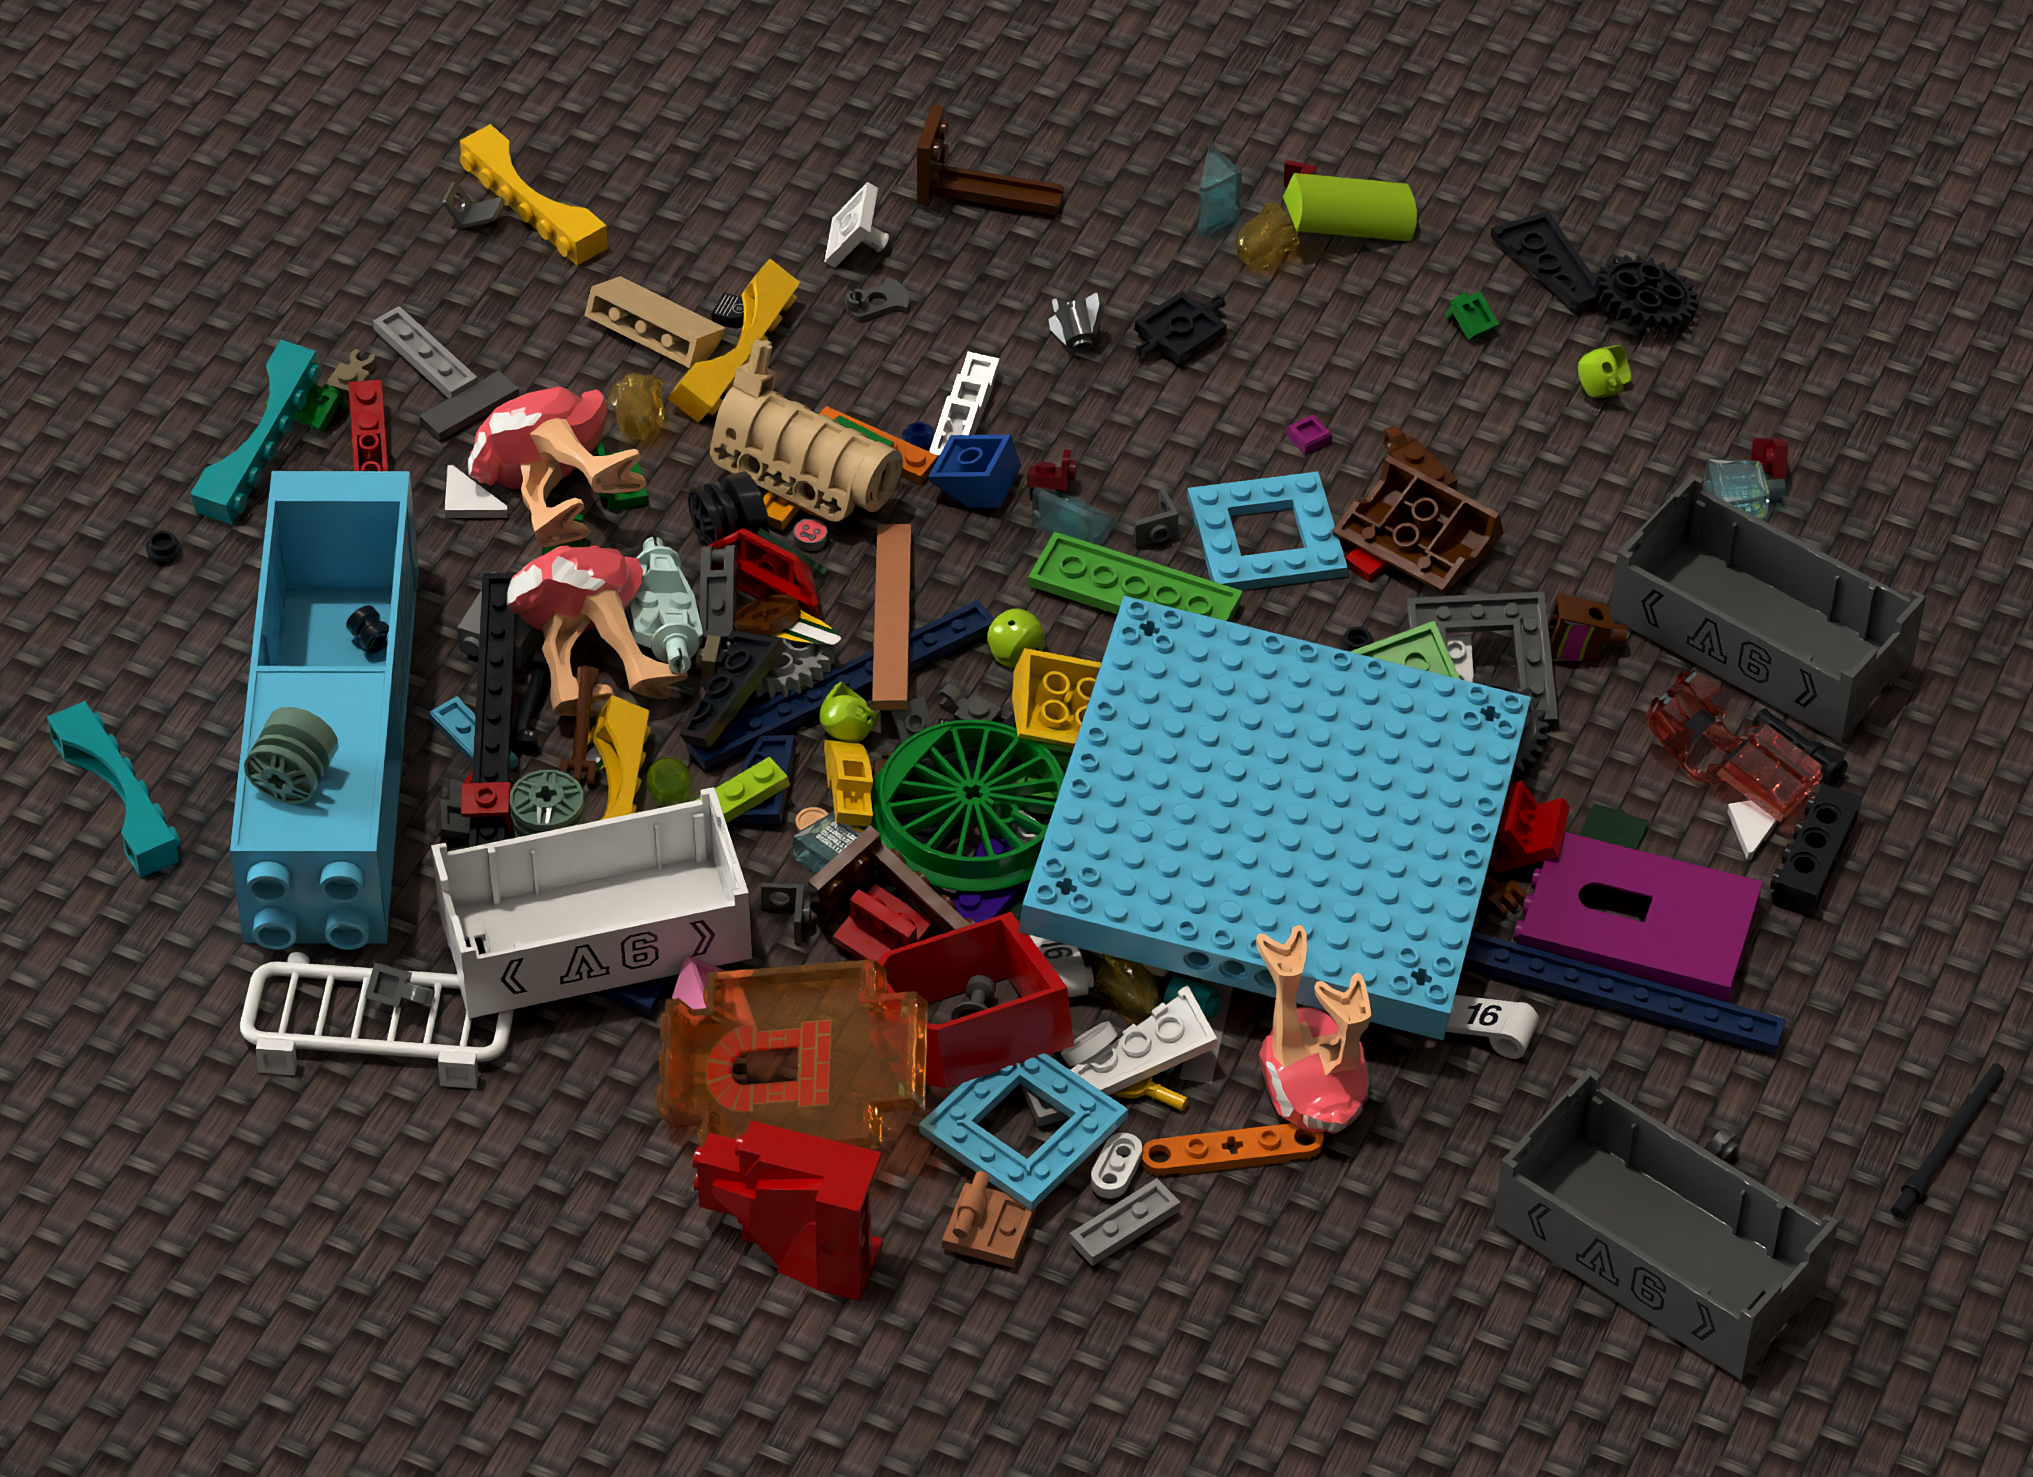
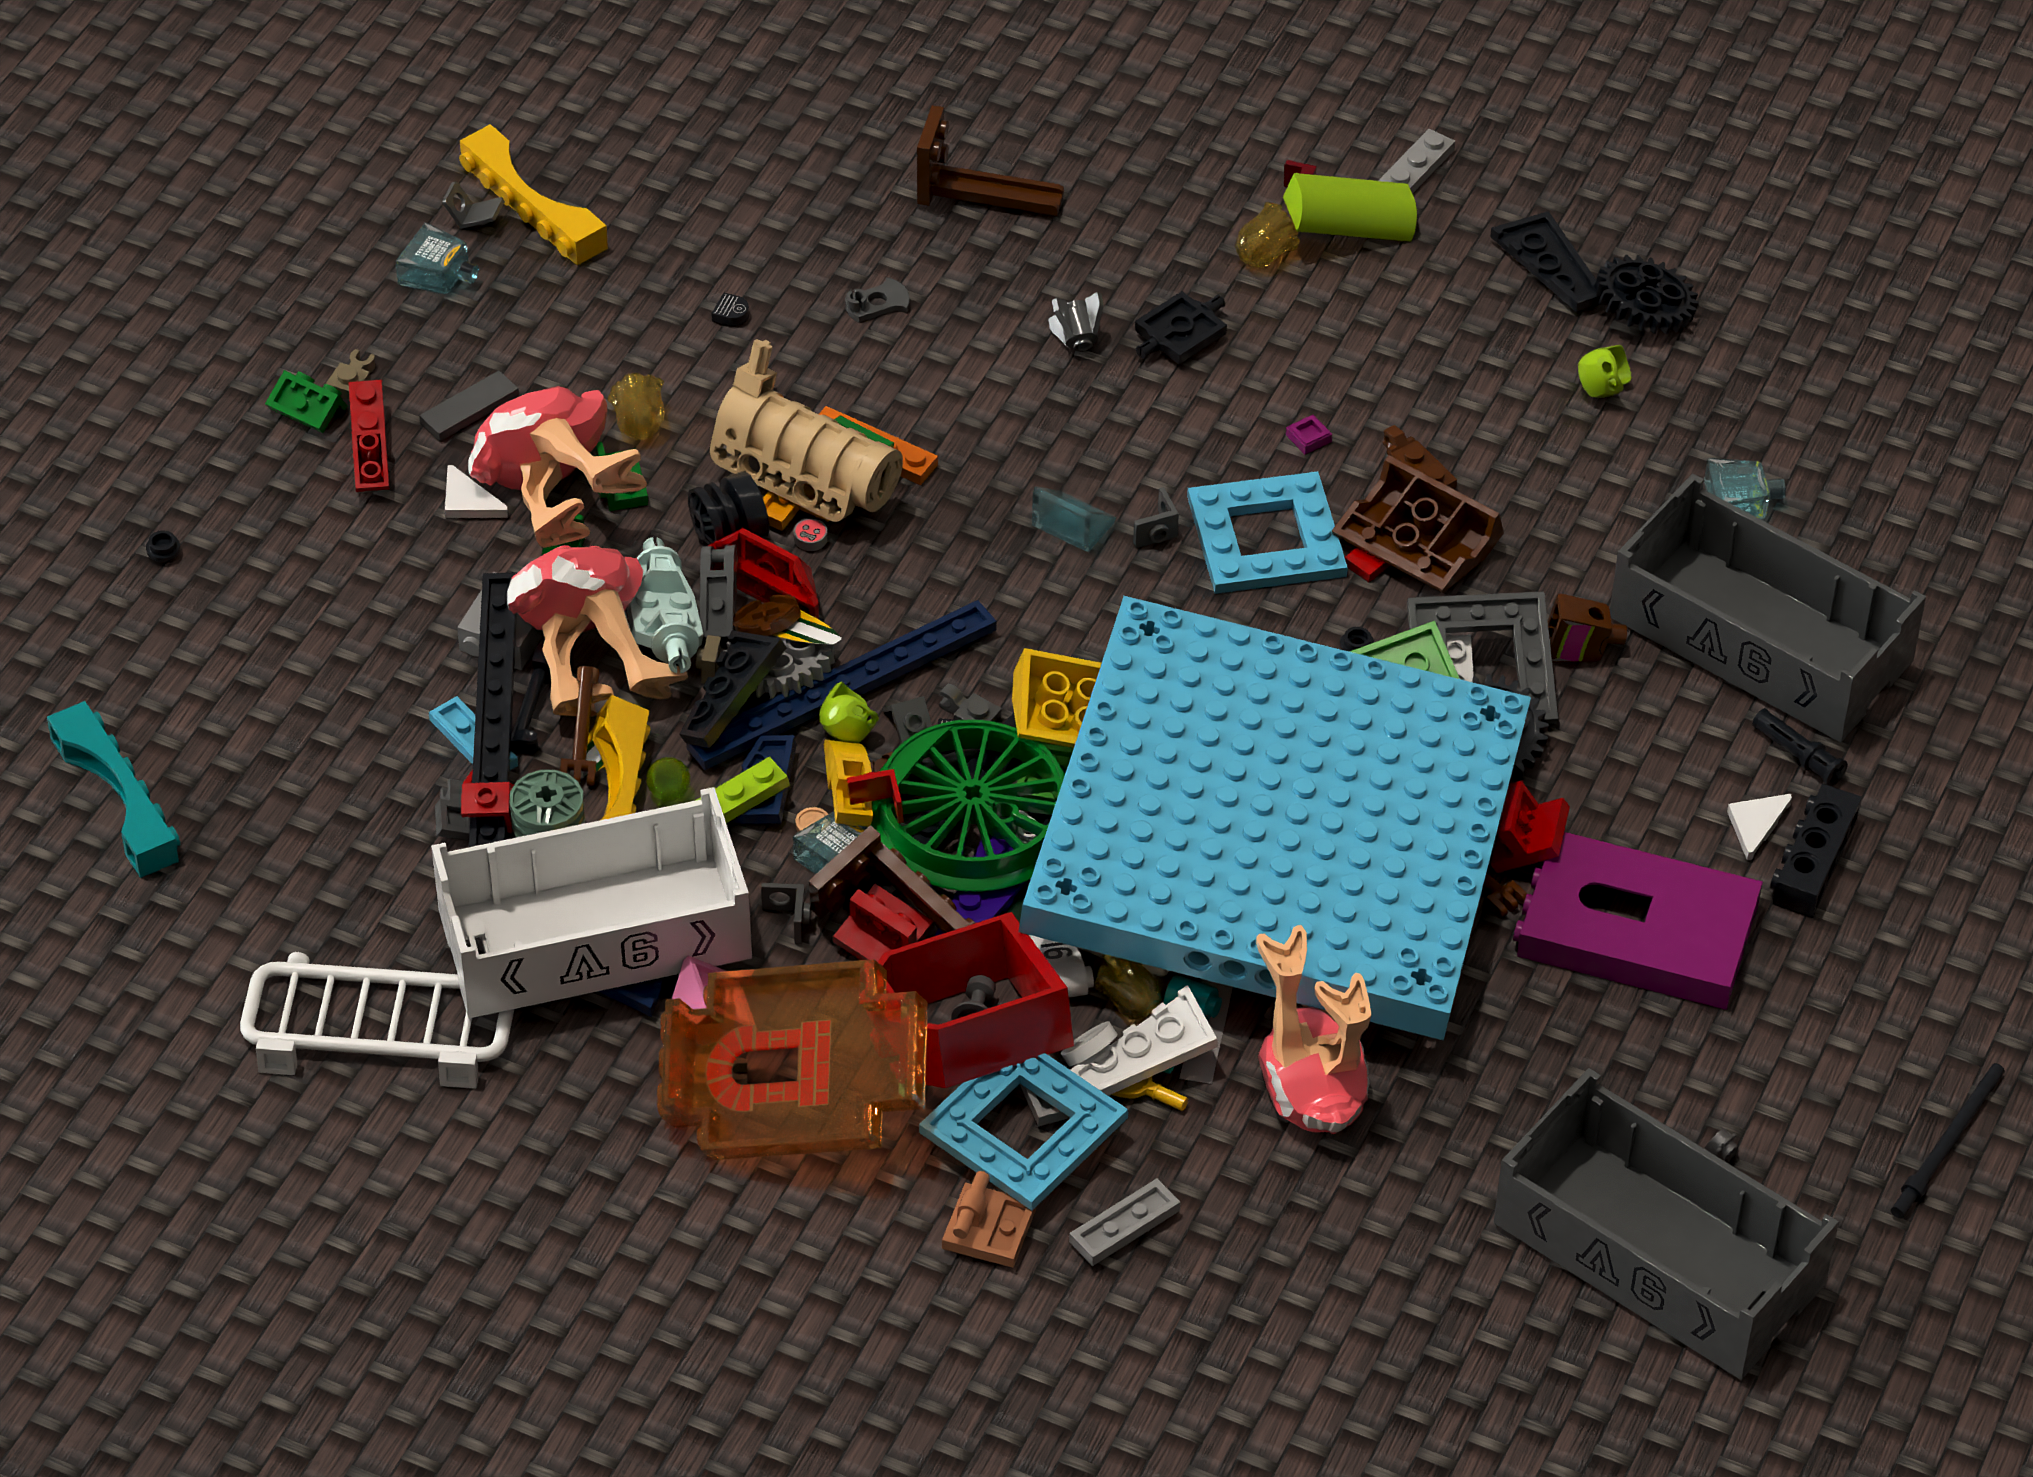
(227, 484): teal arch -> none
(291, 755): sand green wheel -> none
(328, 863): medium azure piece -> none
(367, 626): black wheel -> none
(393, 985): dark grey plate -> none
(424, 352): light grey plate -> none
(434, 261): none -> clear light blue torso
(653, 321): tan brick -> none
(707, 380): yellow arch -> none
(797, 1200): red panel -> none
(807, 560): clear green piece -> none
(854, 226): white tile -> none
(874, 787): none -> red bracket
(892, 617): nougat tile -> none
(919, 434): clear blue plate -> none
(967, 401): white slope -> none
(977, 469): blue slope -> none
(1012, 633): lime helmet -> none
(1052, 477): dark red bracket -> none
(1104, 576): bright green plate -> none
(1115, 1168): white plate -> none
(1210, 1153): orange piece -> none
(1218, 193): clear light blue slope -> none
(1420, 160): none -> light grey plate
(1472, 314): green bracket -> none
(1504, 1022): white door -> none
(1614, 827): clear green piece -> none
(1624, 992): dark blue plate -> none
(1758, 763): clear red piece -> none
(1771, 454): dark red bracket -> none

